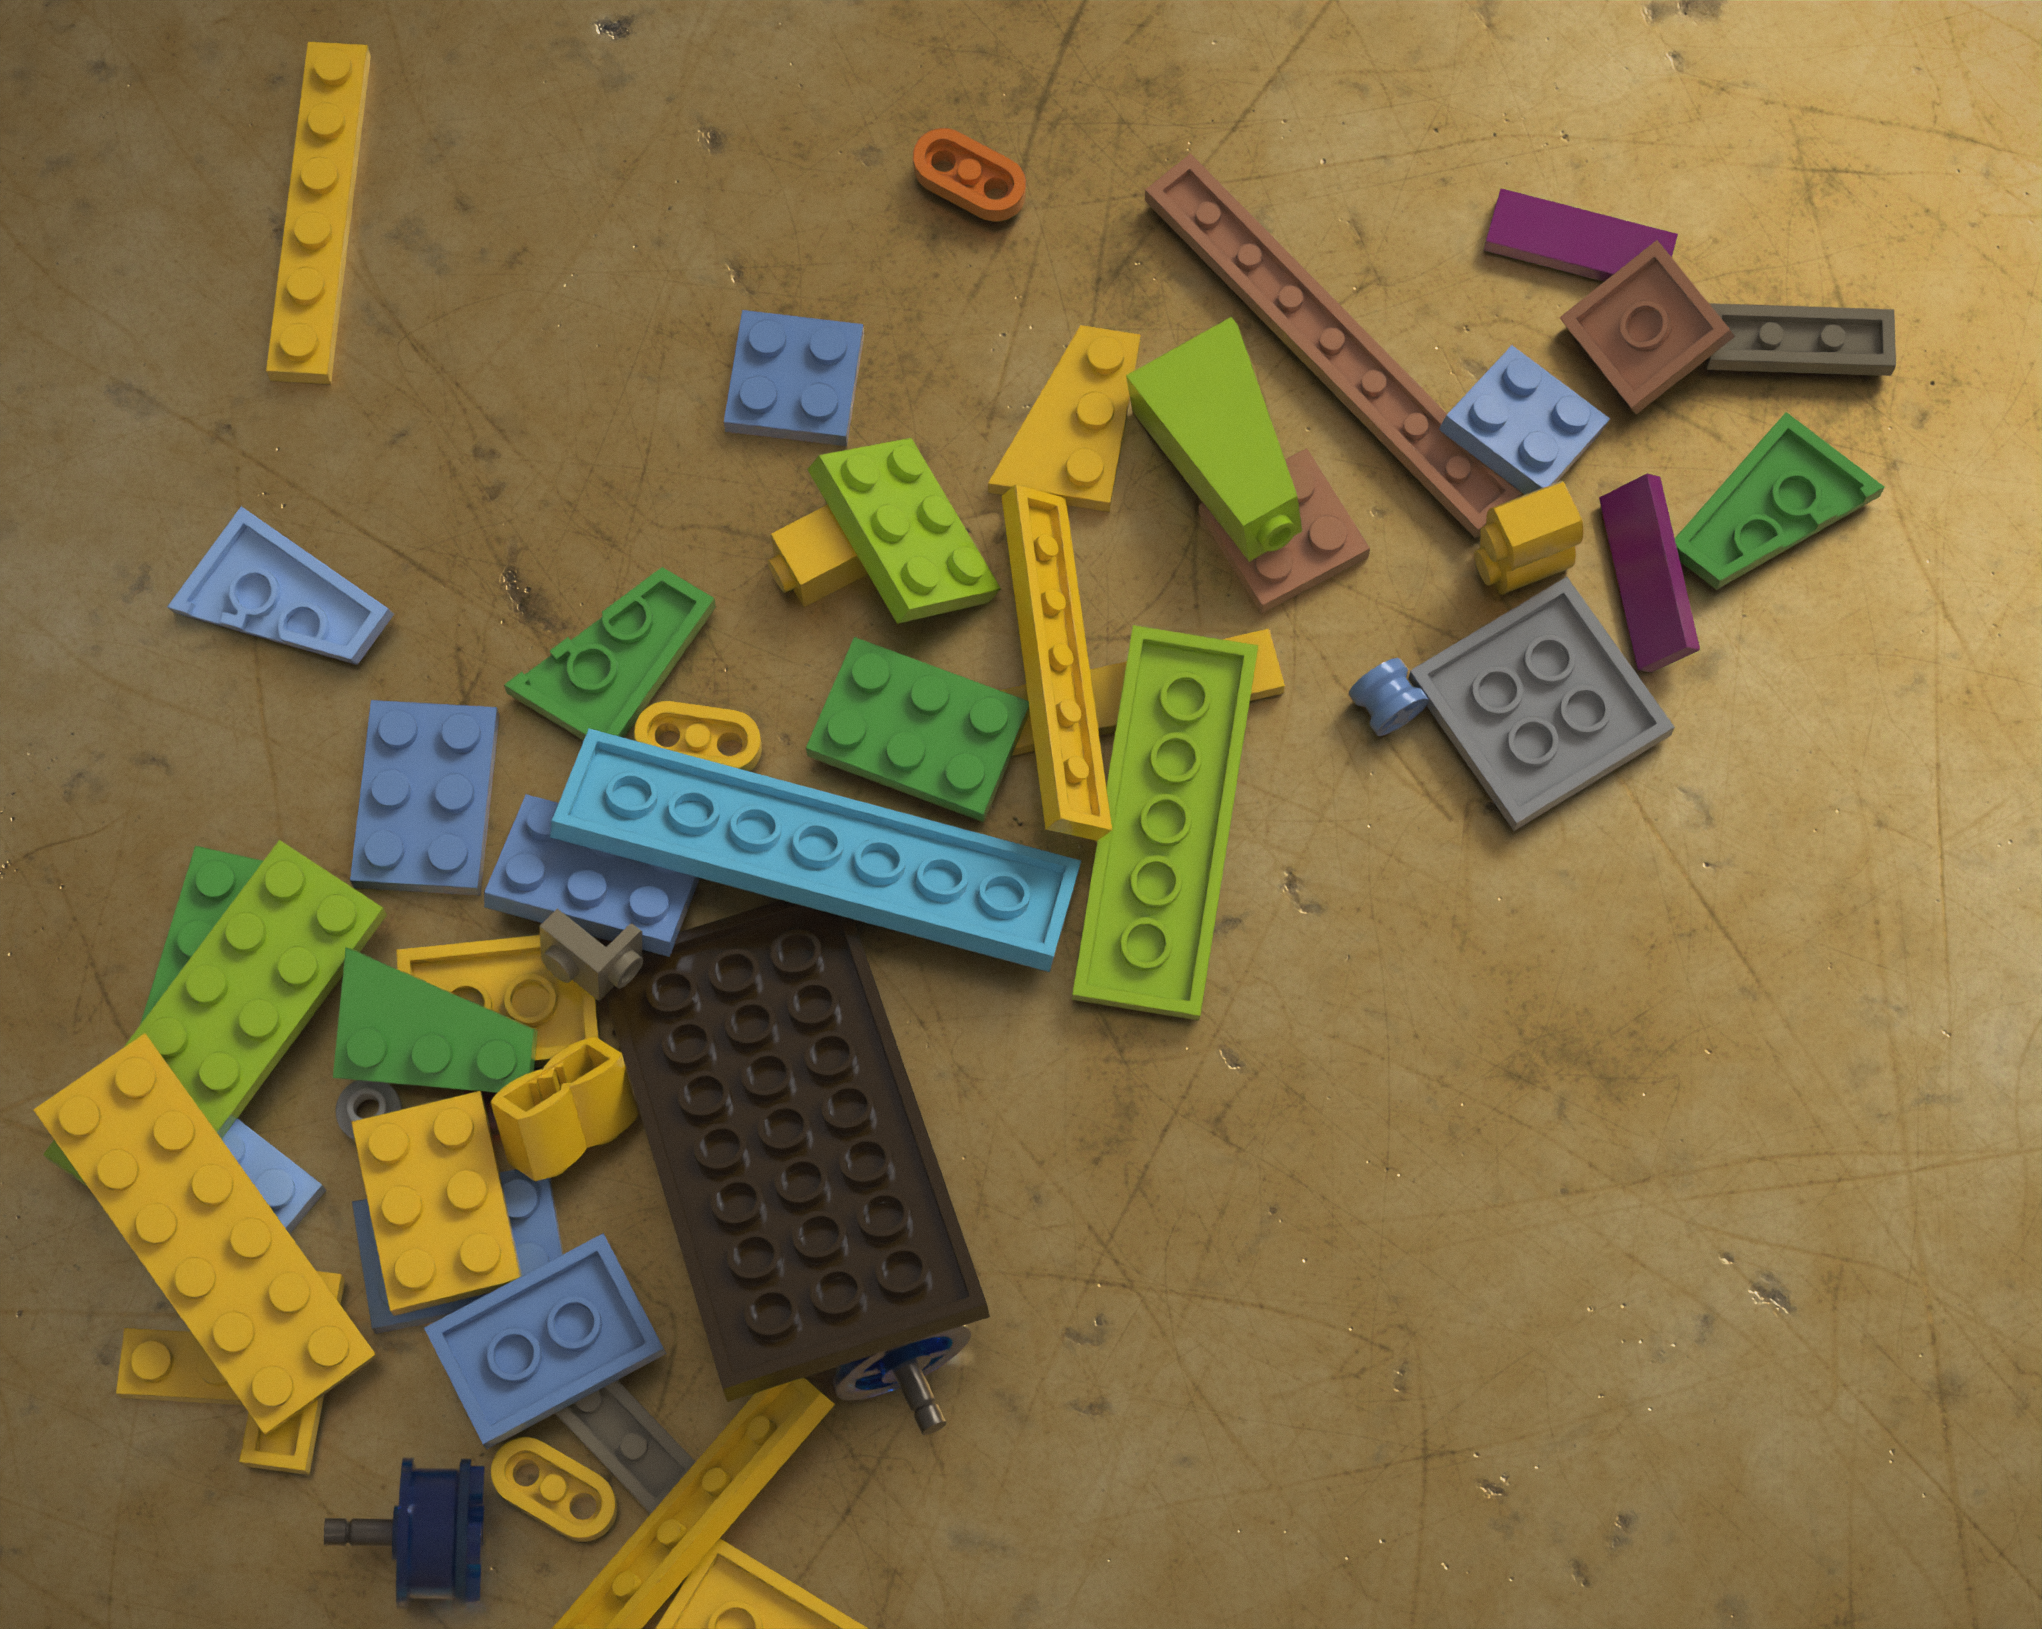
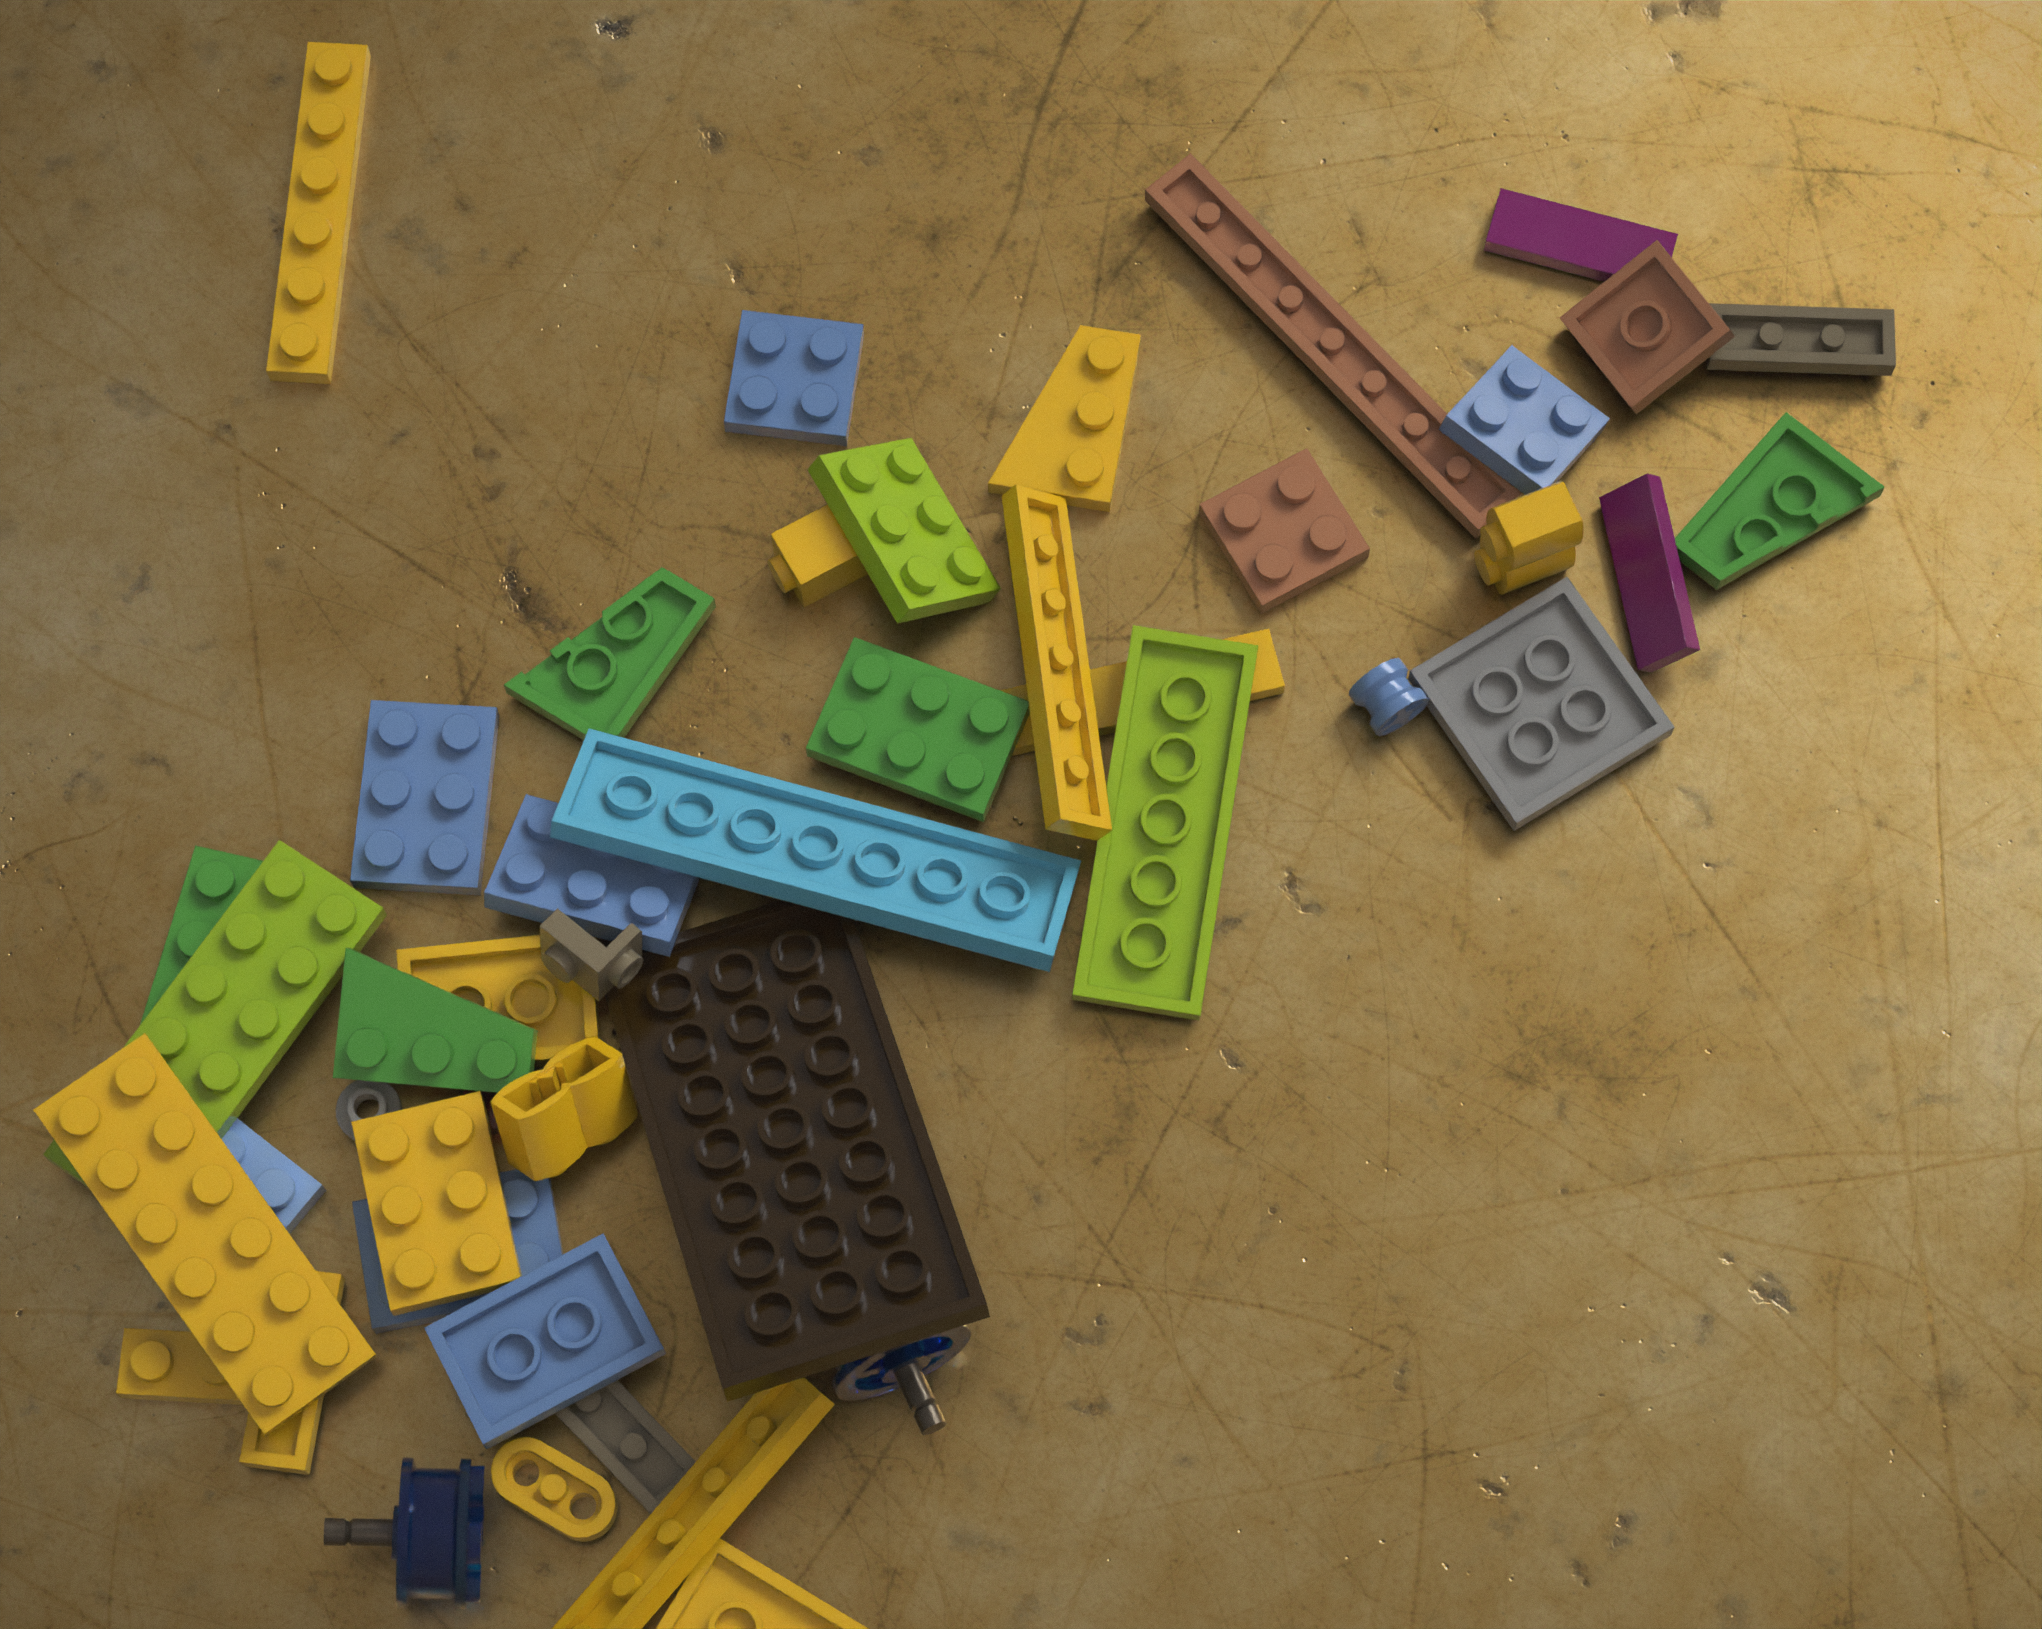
(279, 592): light blue wing -> none
(702, 732): yellow plate -> none
(973, 174): orange plate -> none
(1218, 434): lime slope -> none

